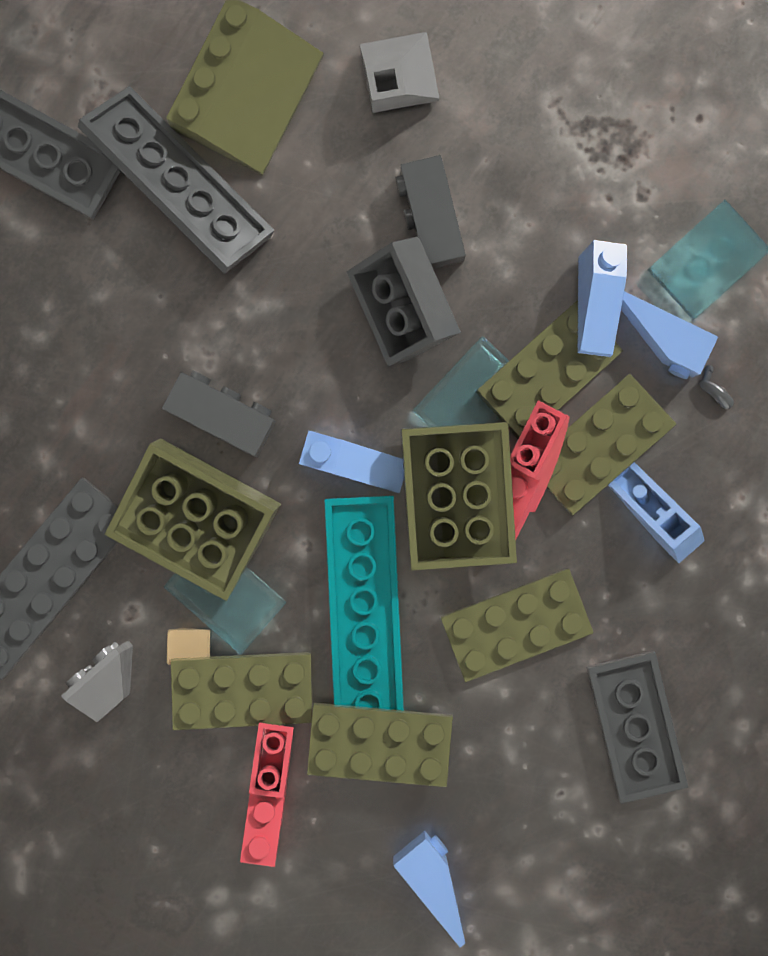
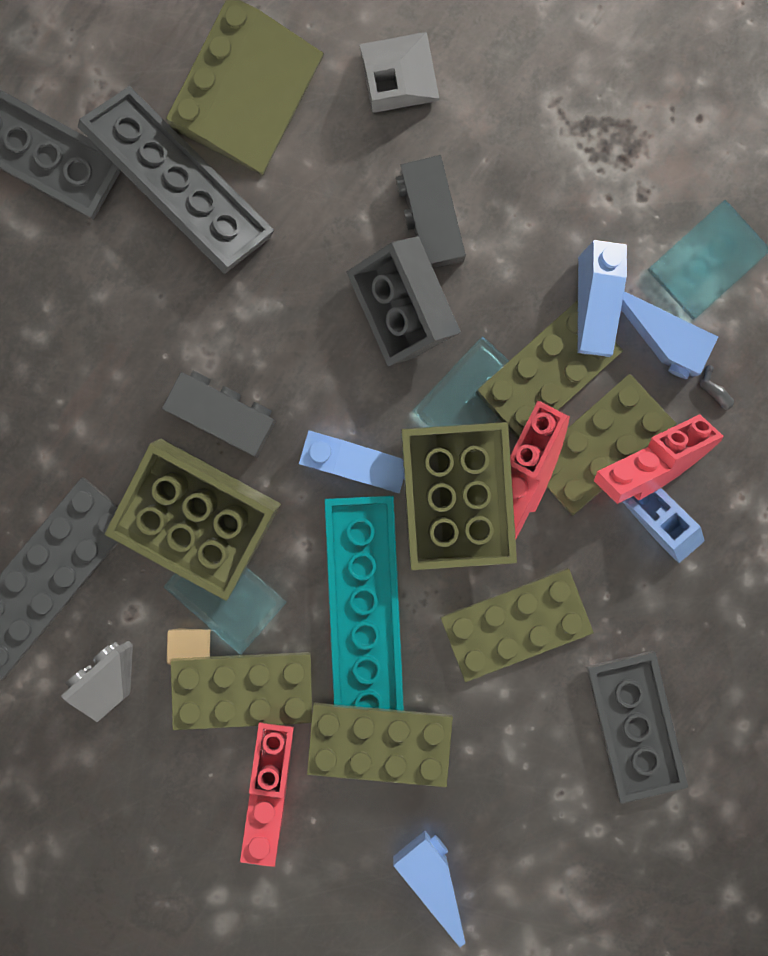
(659, 463): none -> coral slope

